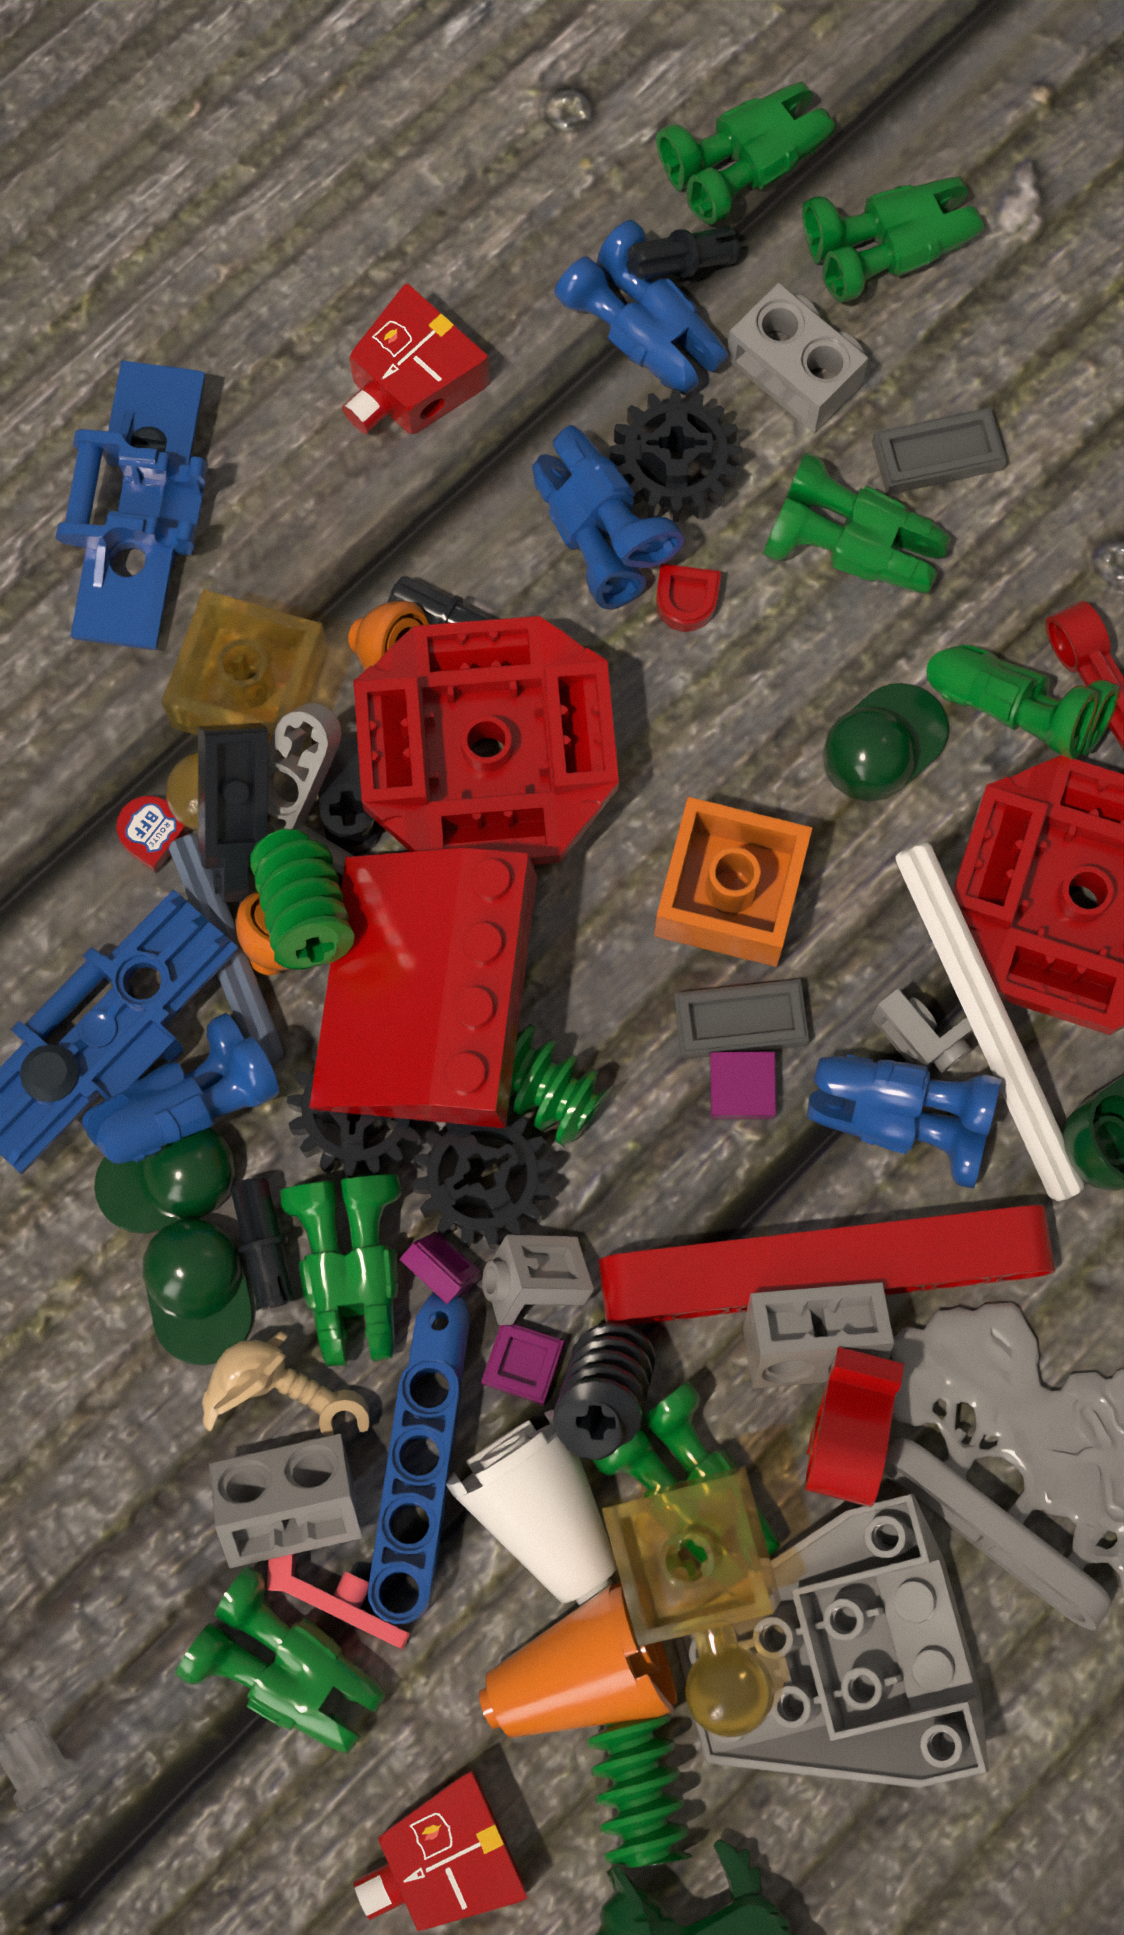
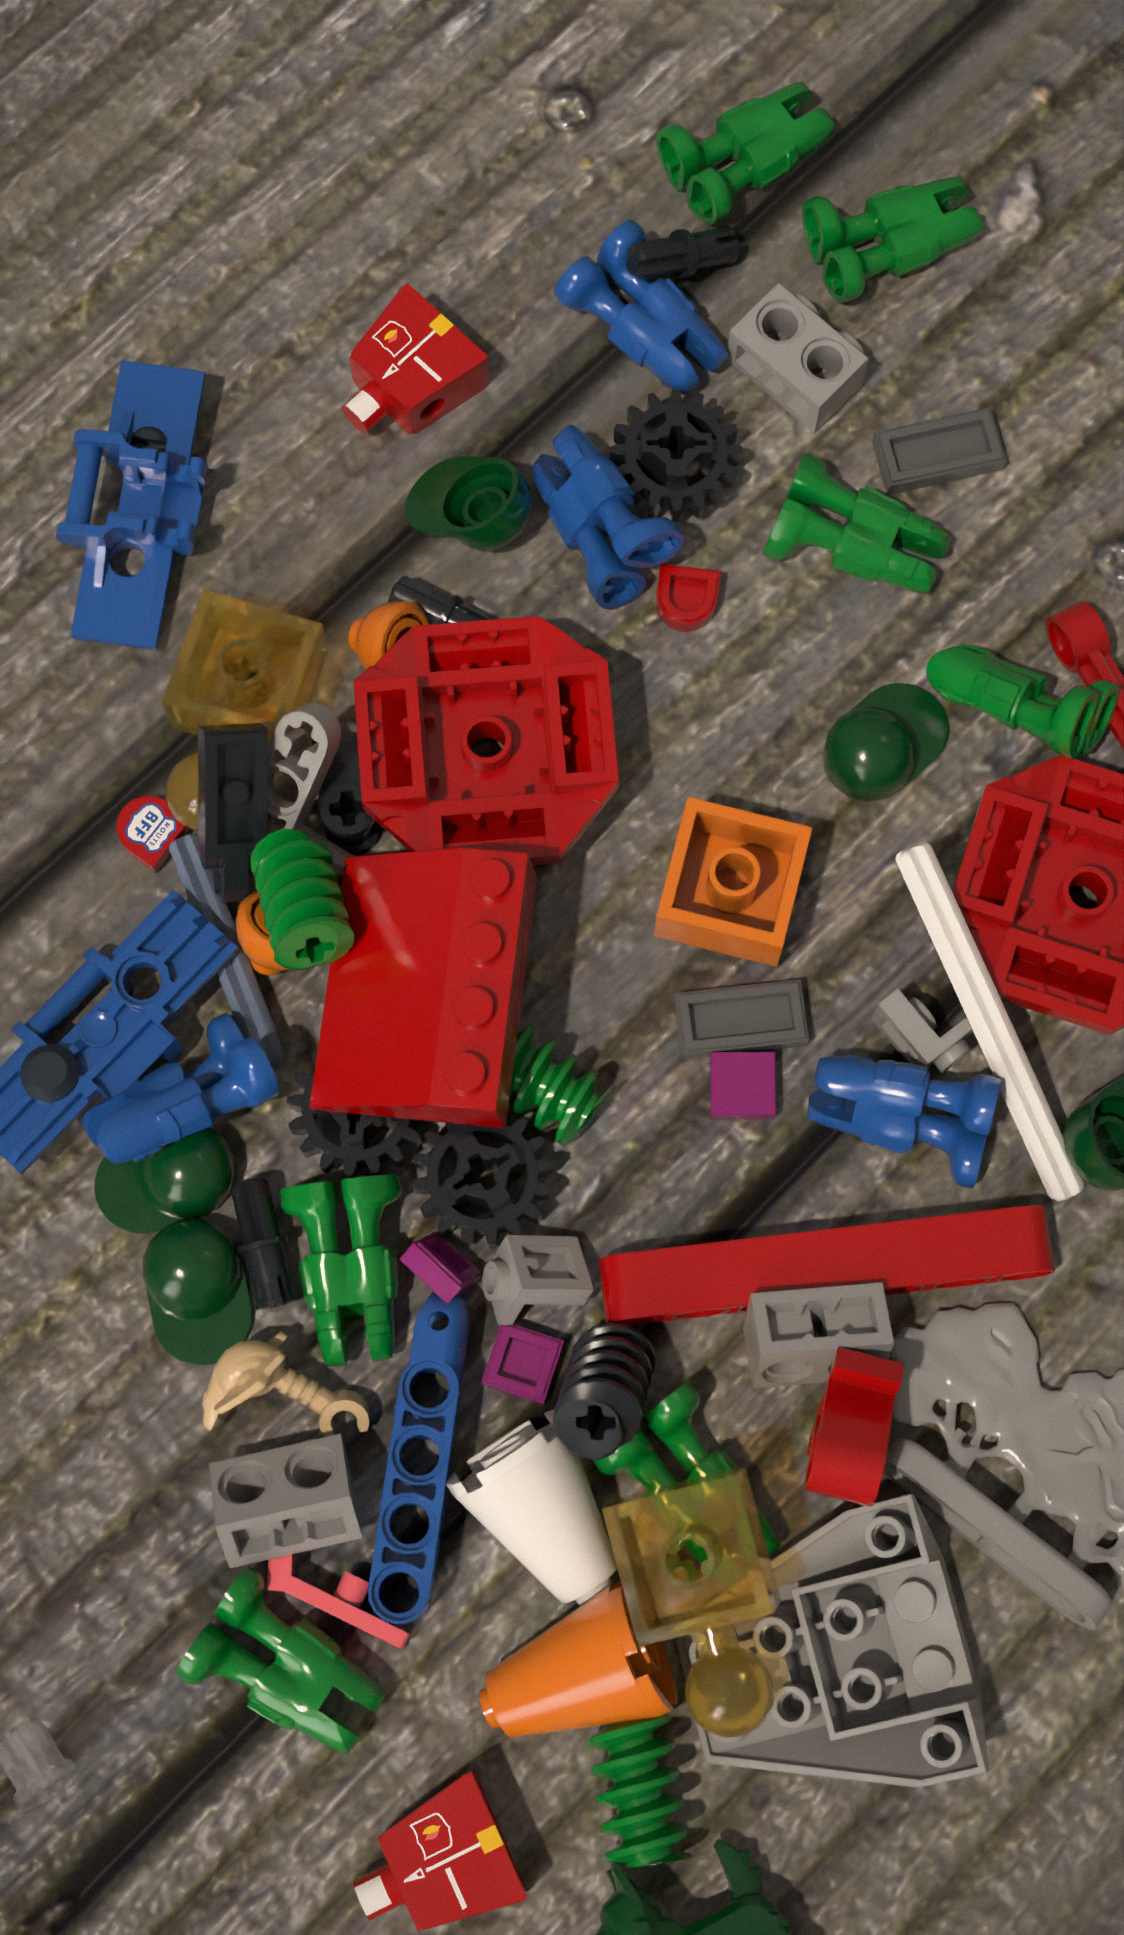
(471, 499): none -> dark green cap

